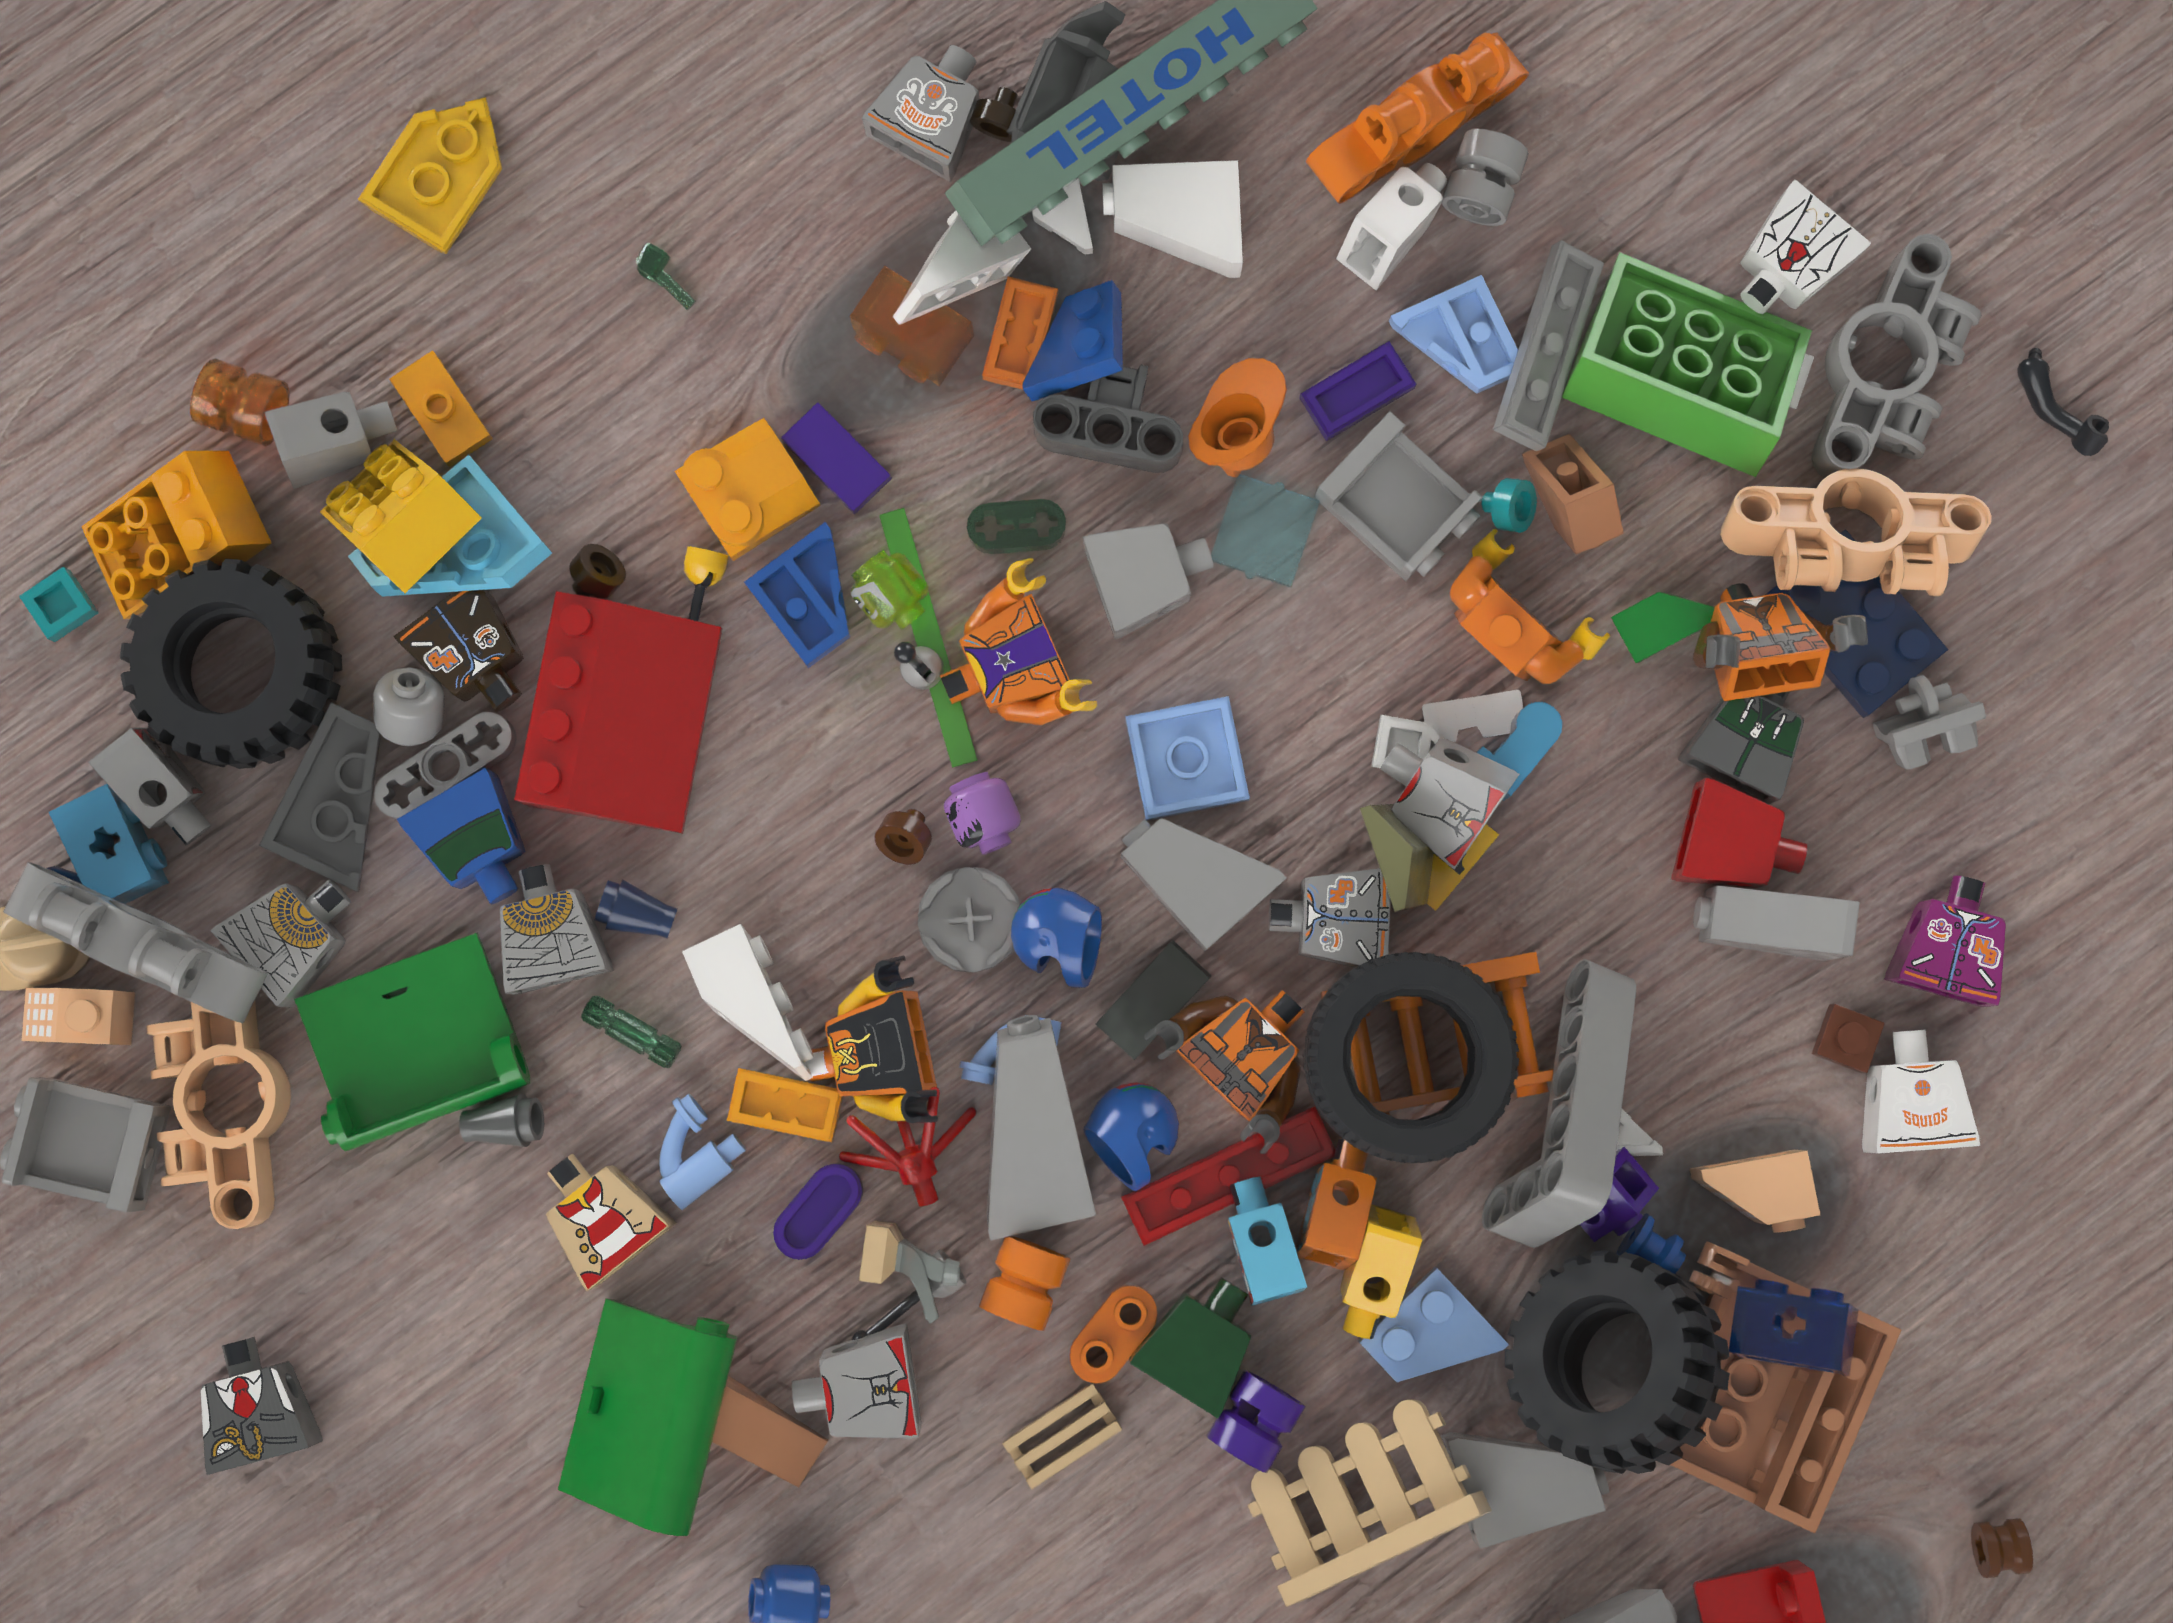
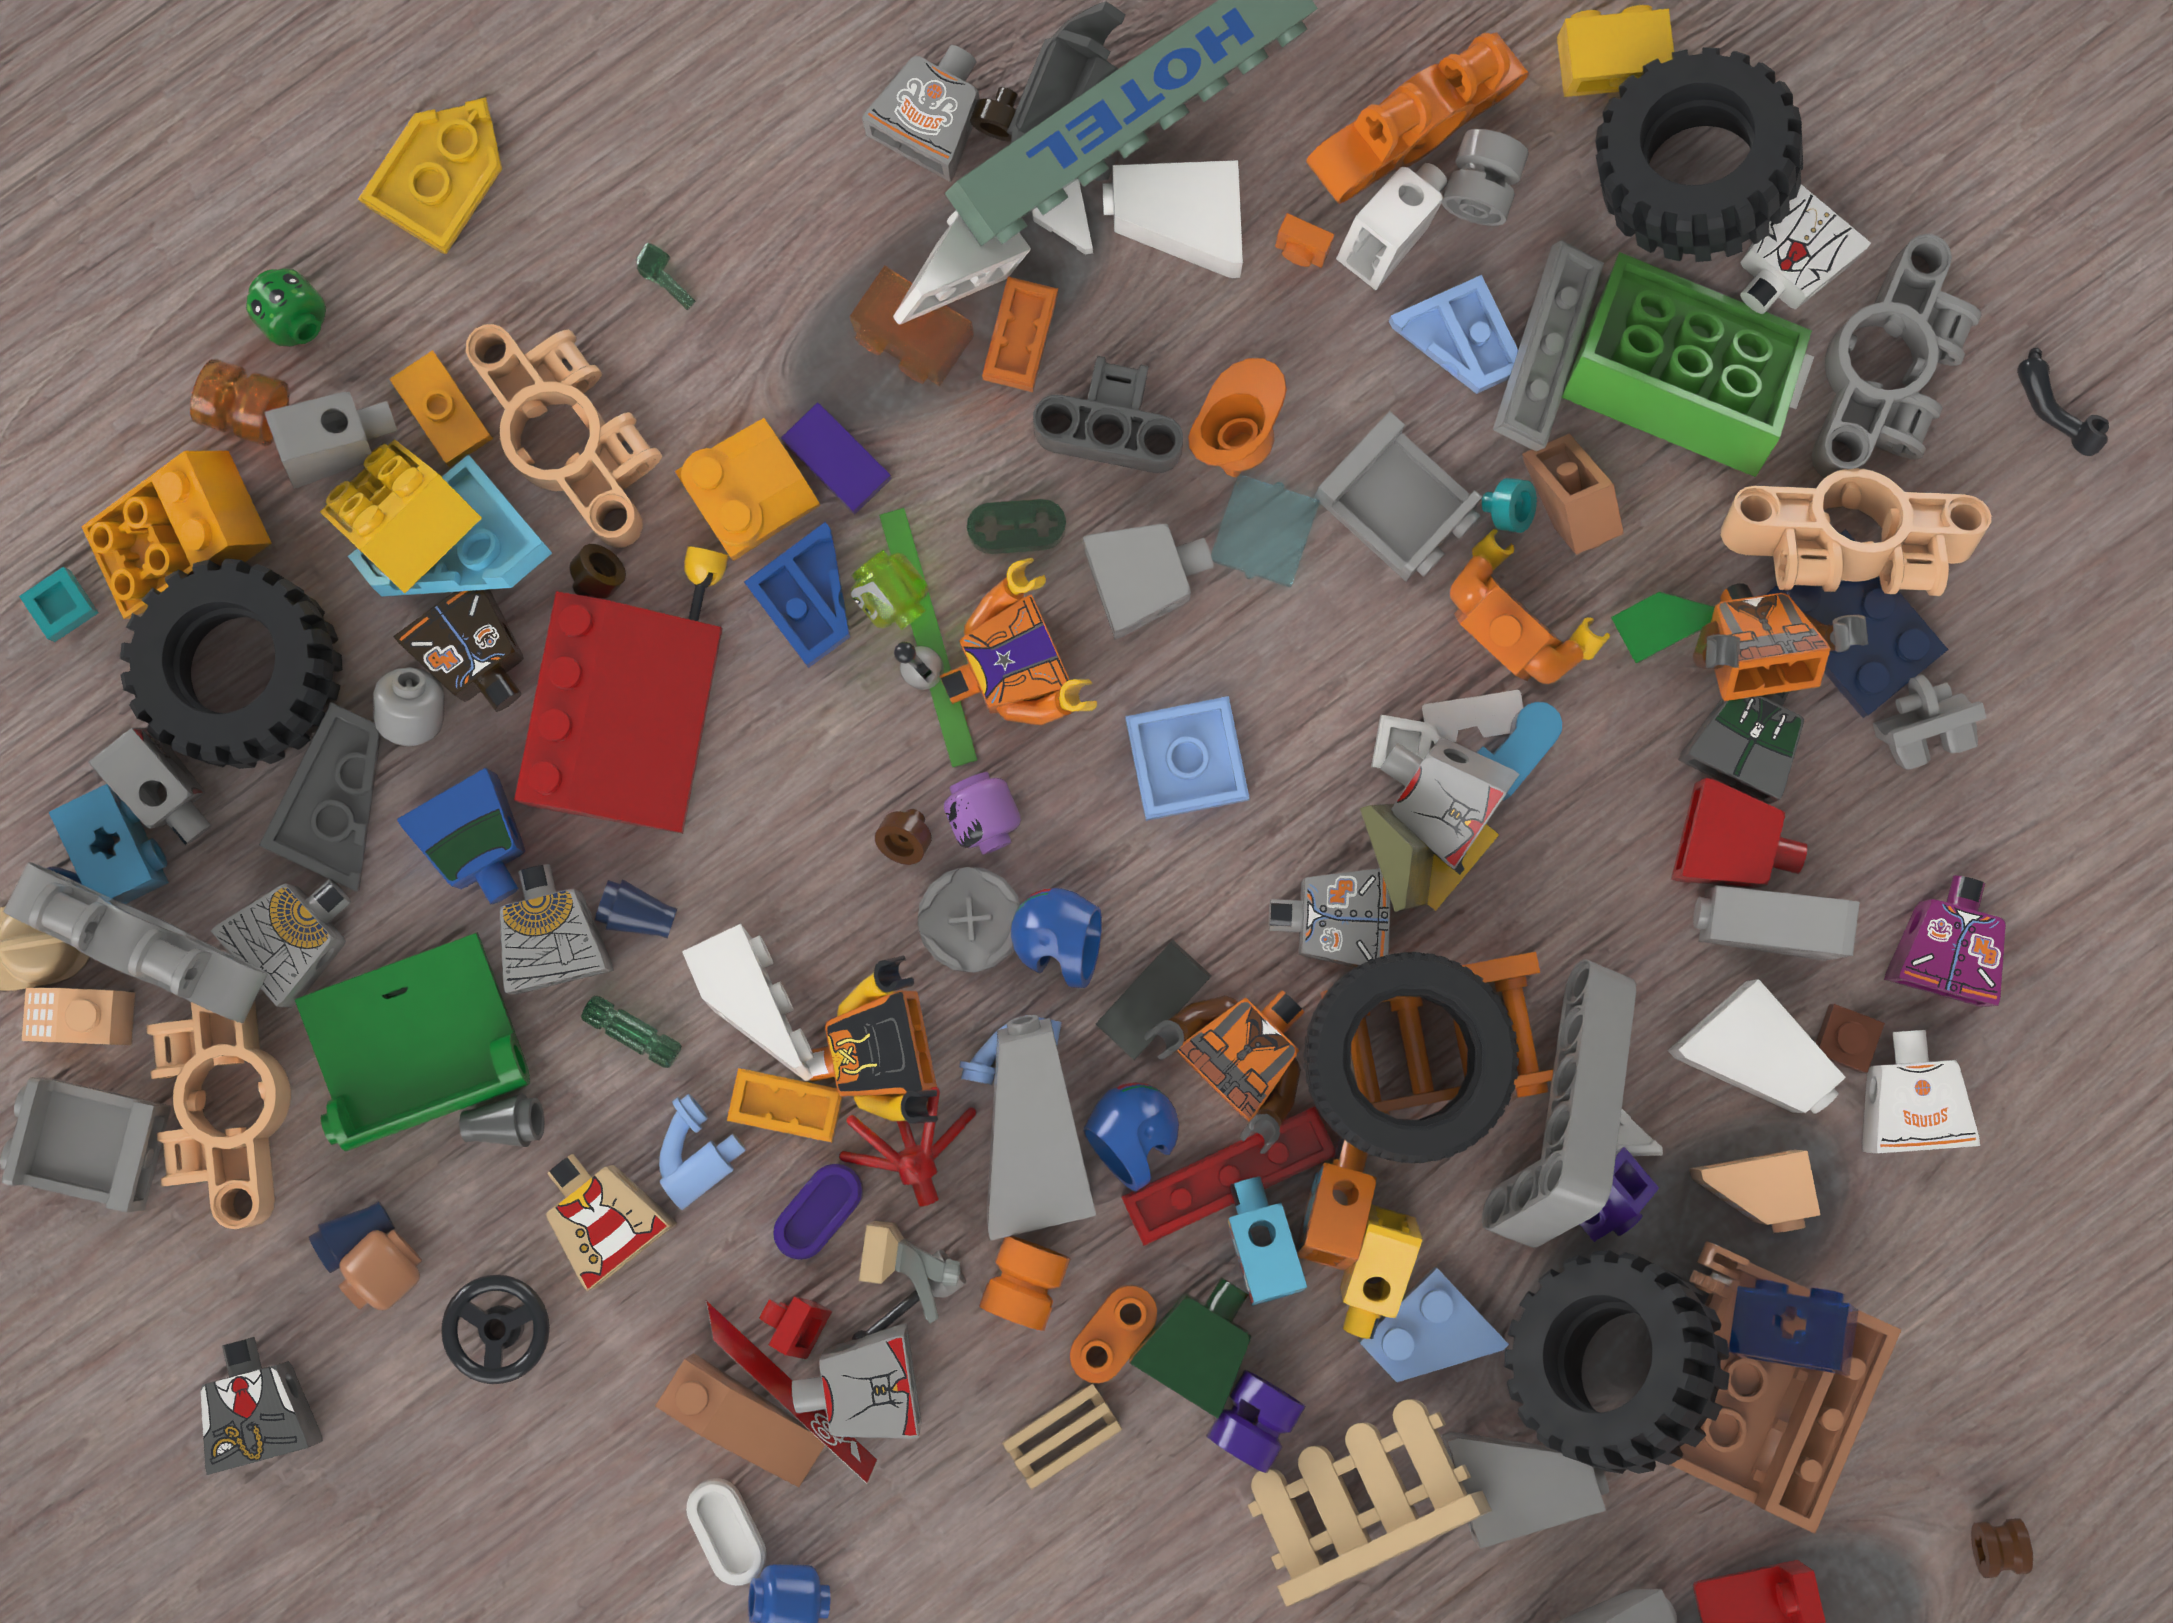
(285, 306): none -> green head
(345, 1232): none -> dark blue cone
(379, 1270): none -> nougat head
(423, 760): light grey beam -> none
(514, 1322): none -> black piece
(540, 379): none -> light nougat piece
(648, 1417): green door -> none
(726, 1531): none -> white tile
(780, 1387): none -> red sticker
(795, 1325): none -> red tile
(1080, 343): blue wing -> none
(1197, 878): light grey slope -> none
(1303, 242): none -> orange plate
(1357, 391): dark purple tile -> none
(1606, 49): none -> yellow brick
(1649, 1245): blue wheel -> none
(1687, 95): none -> black tyre
(1761, 1051): none -> white slope

